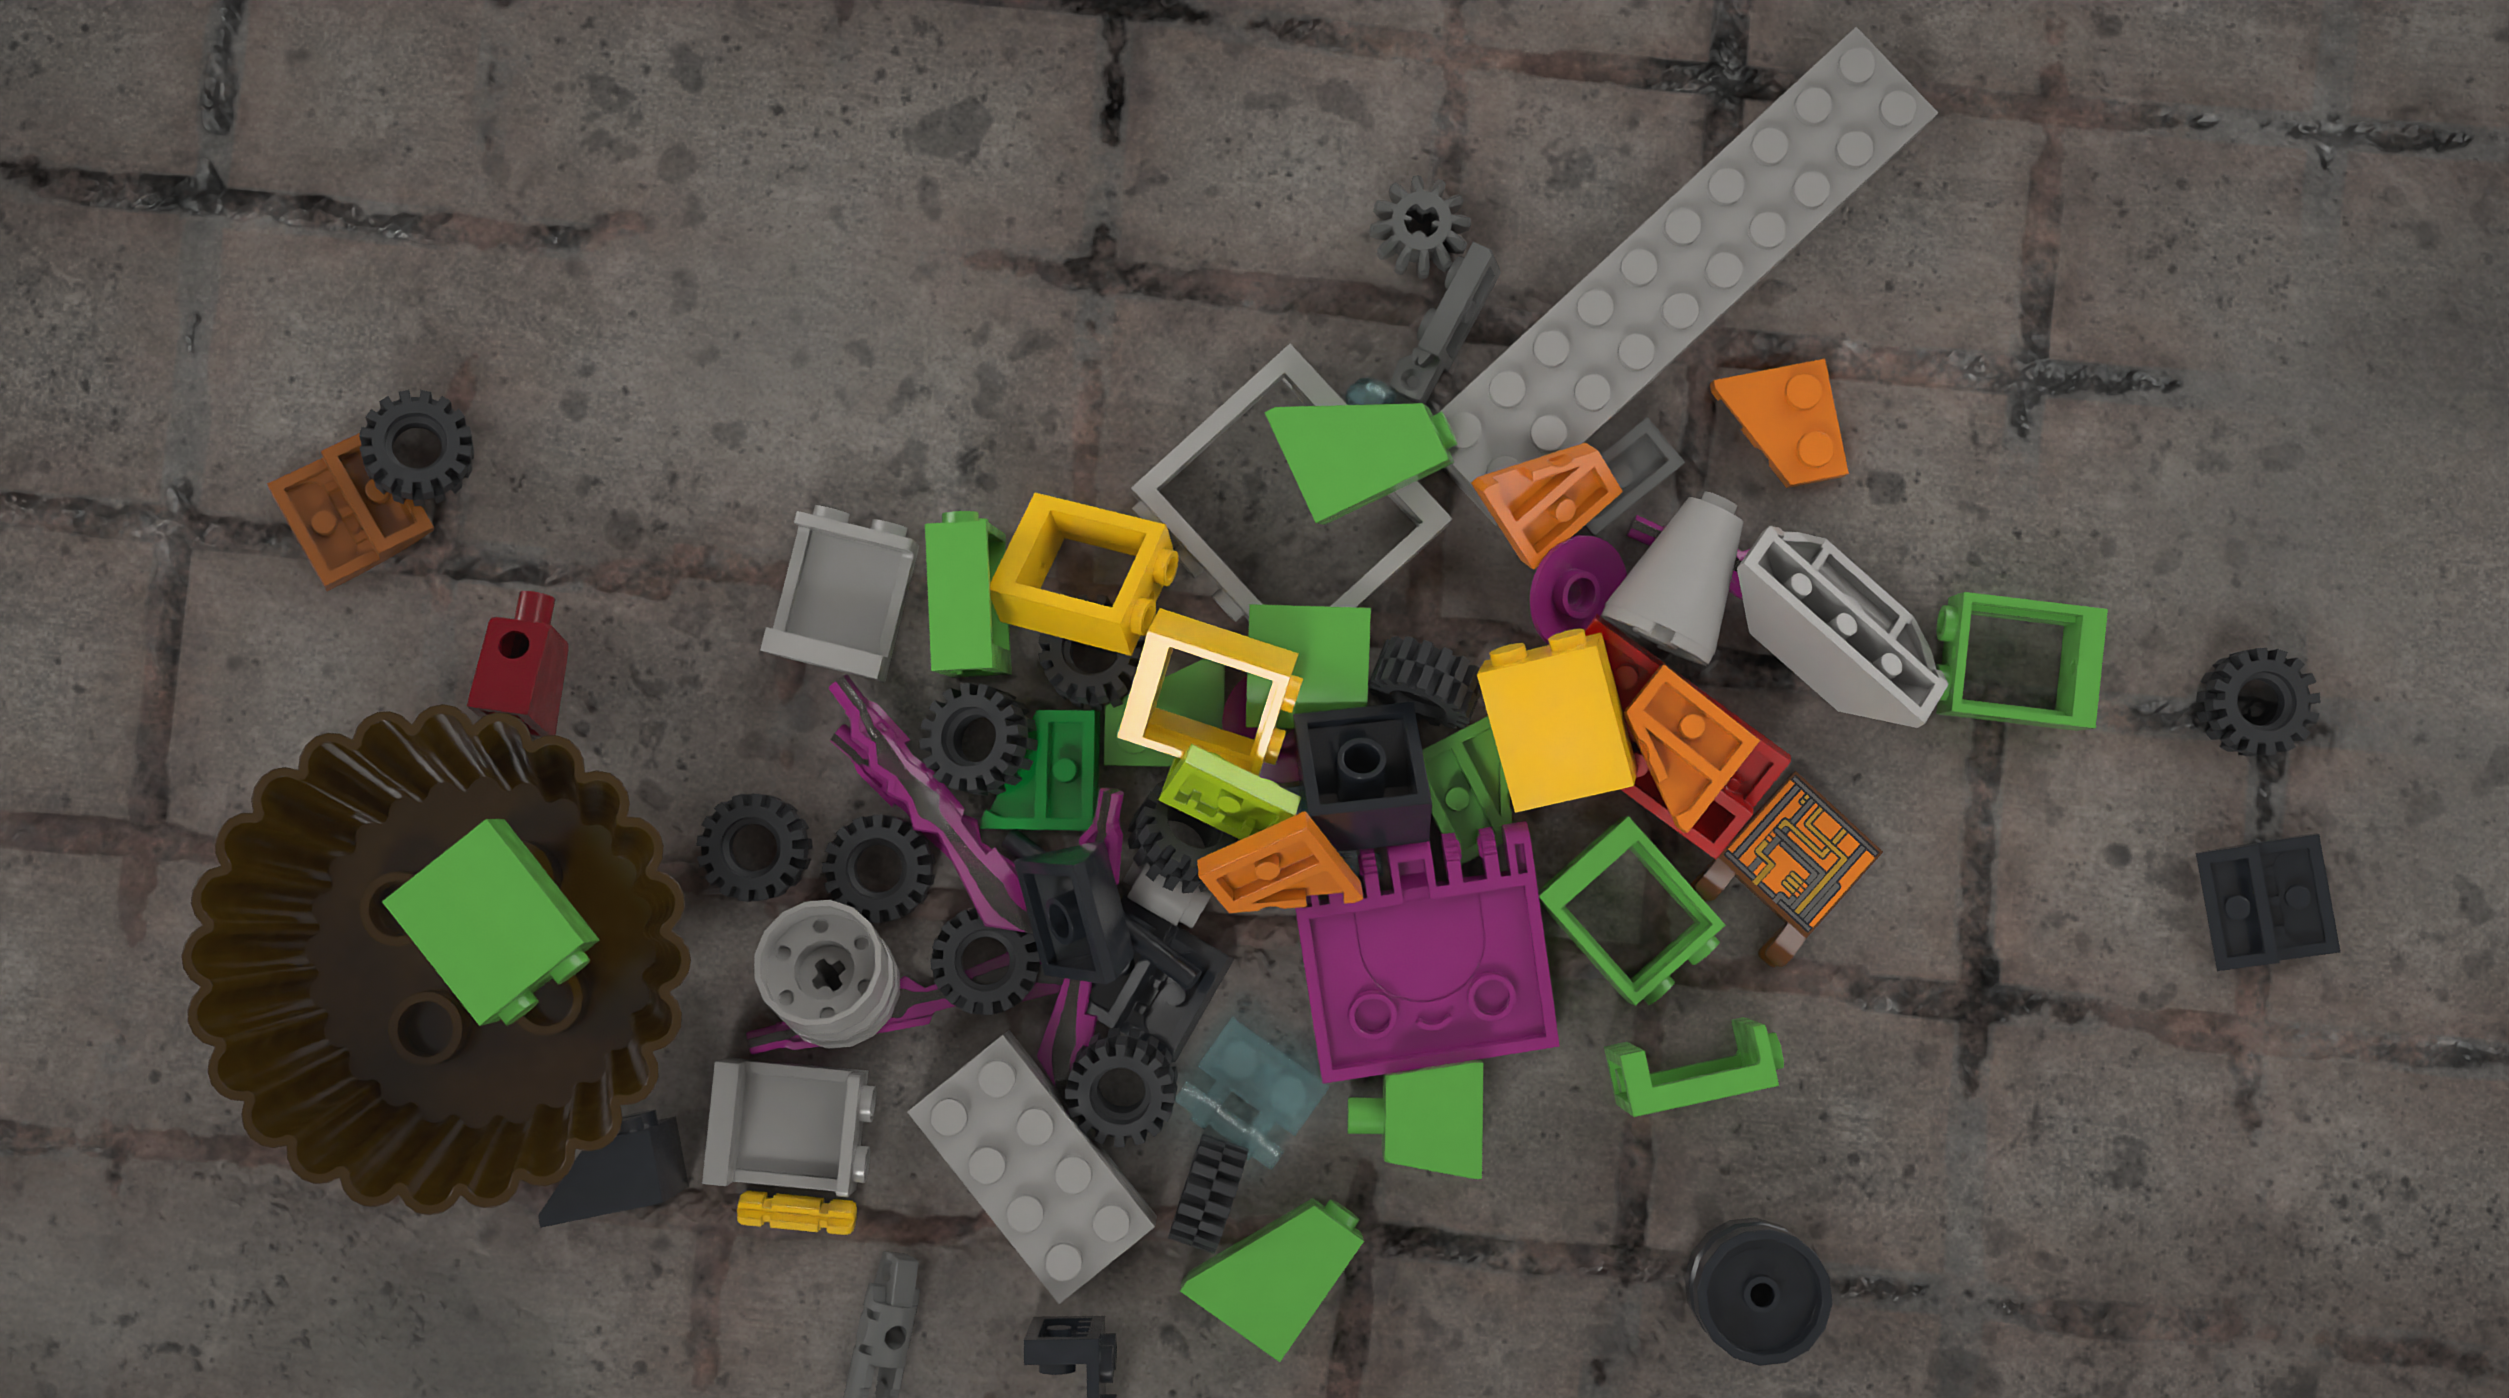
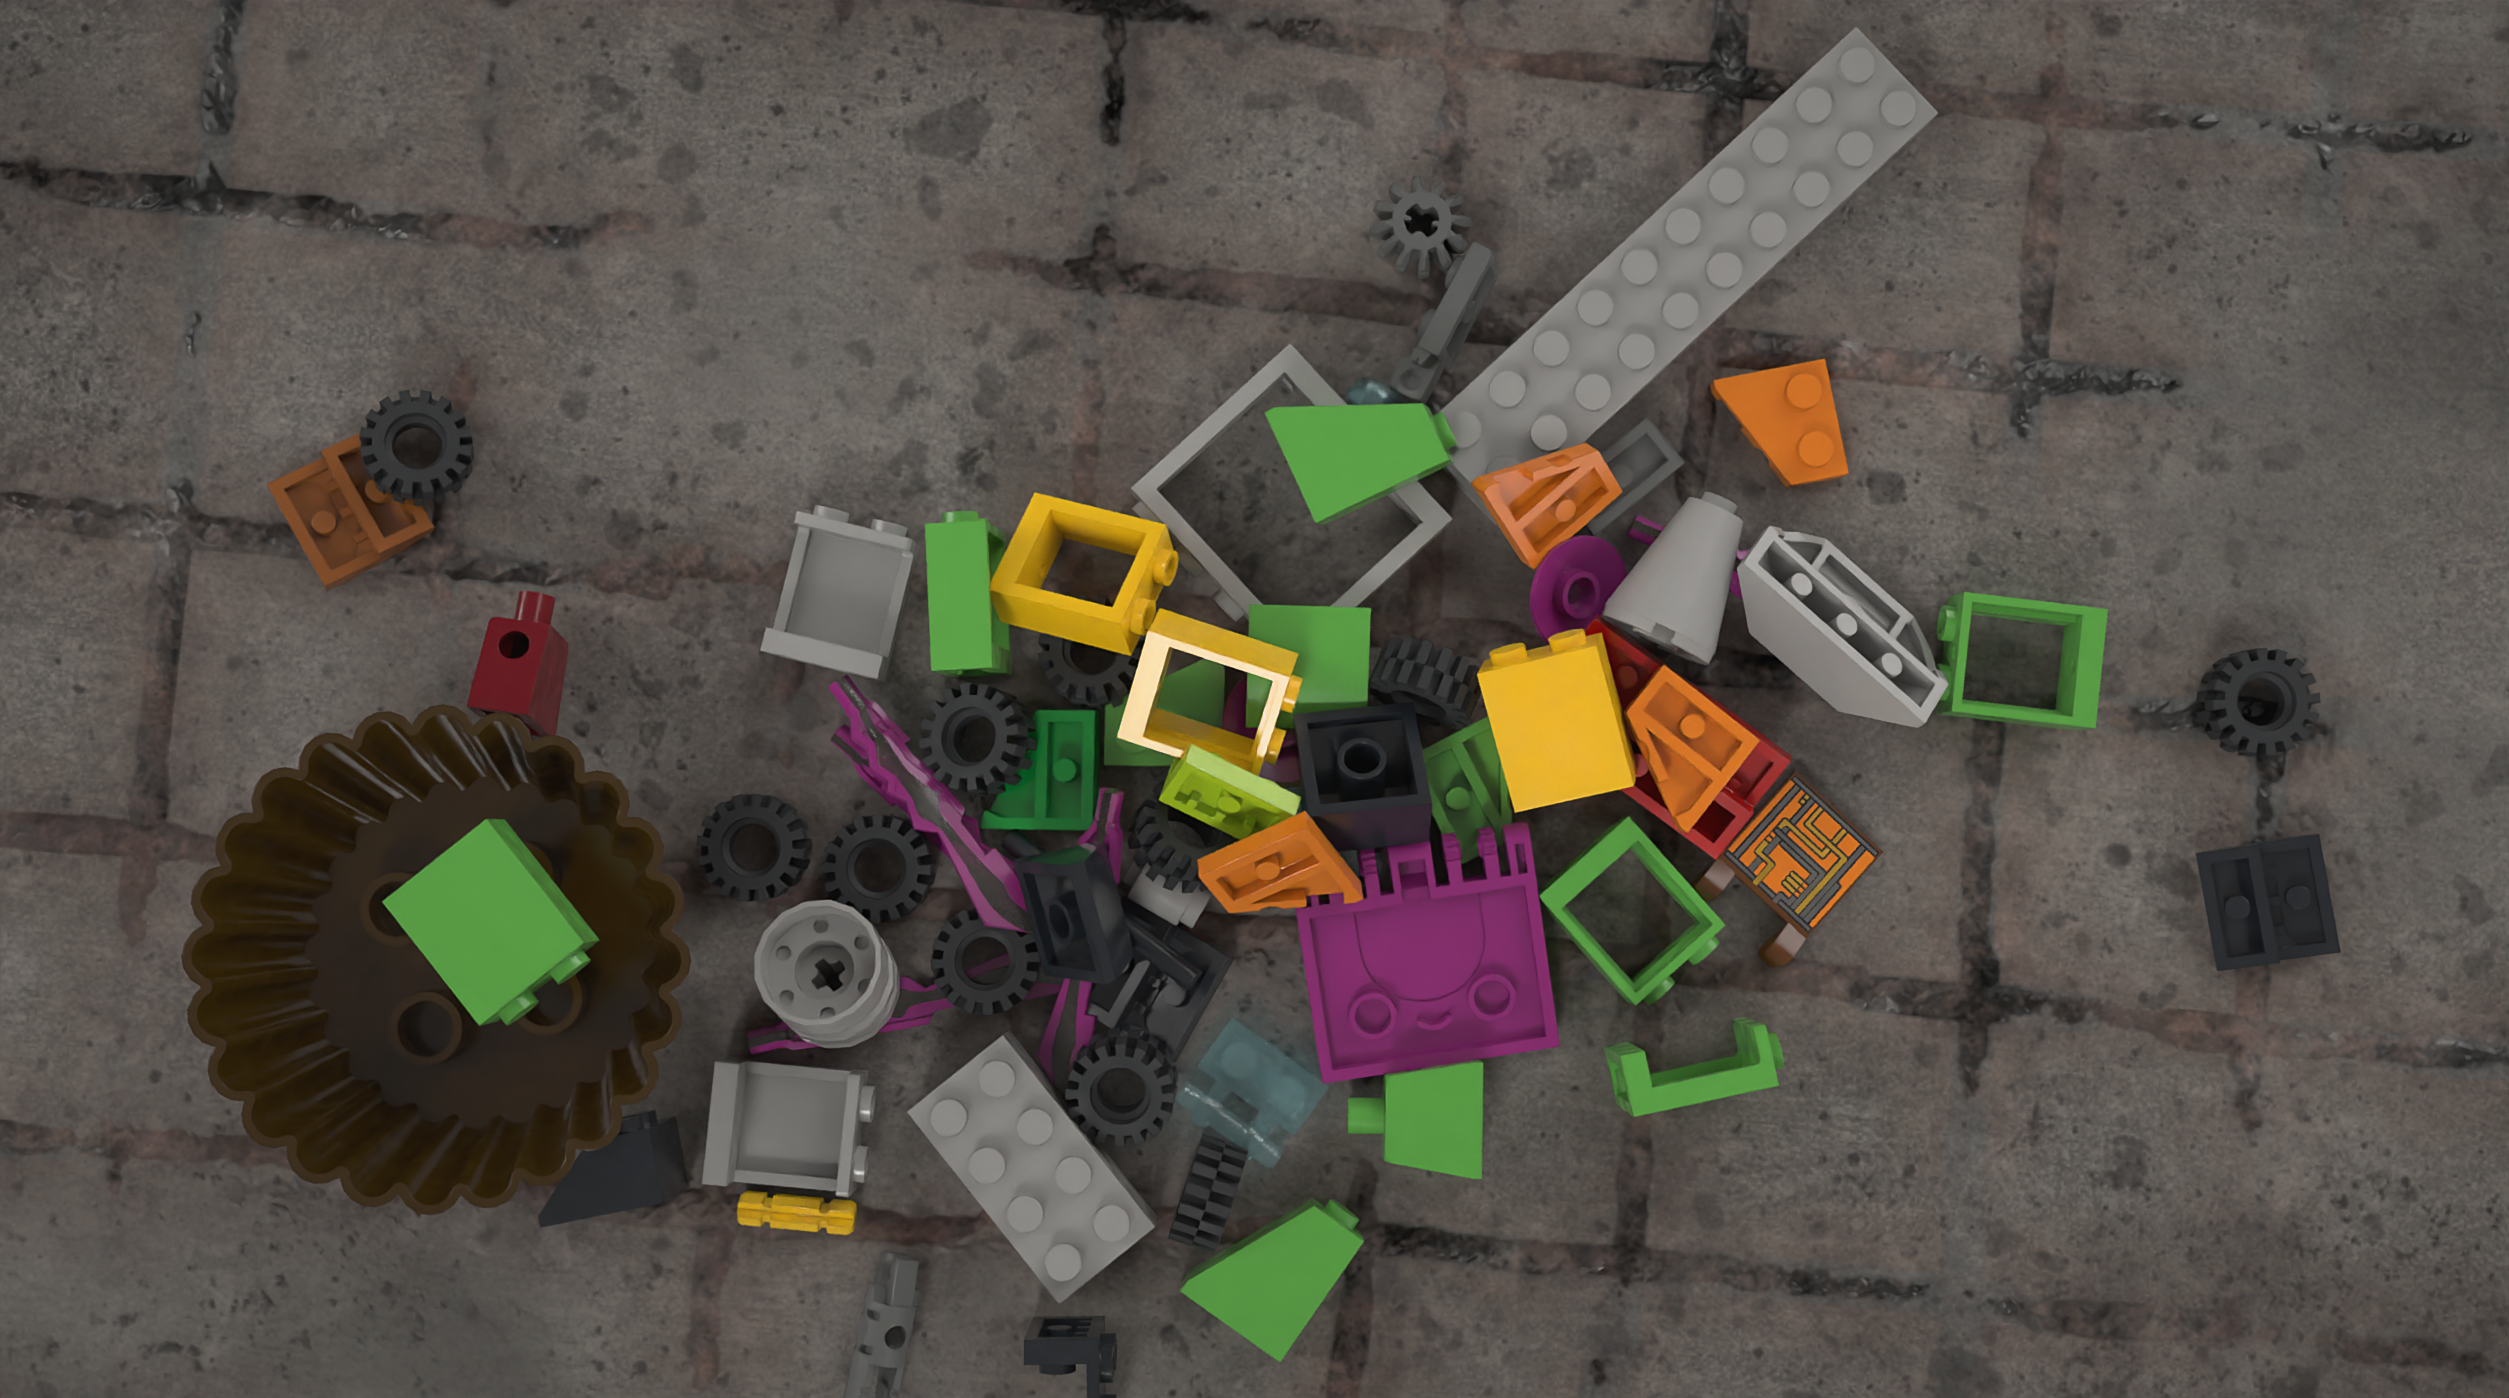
(1791, 1305): black wheel -> none

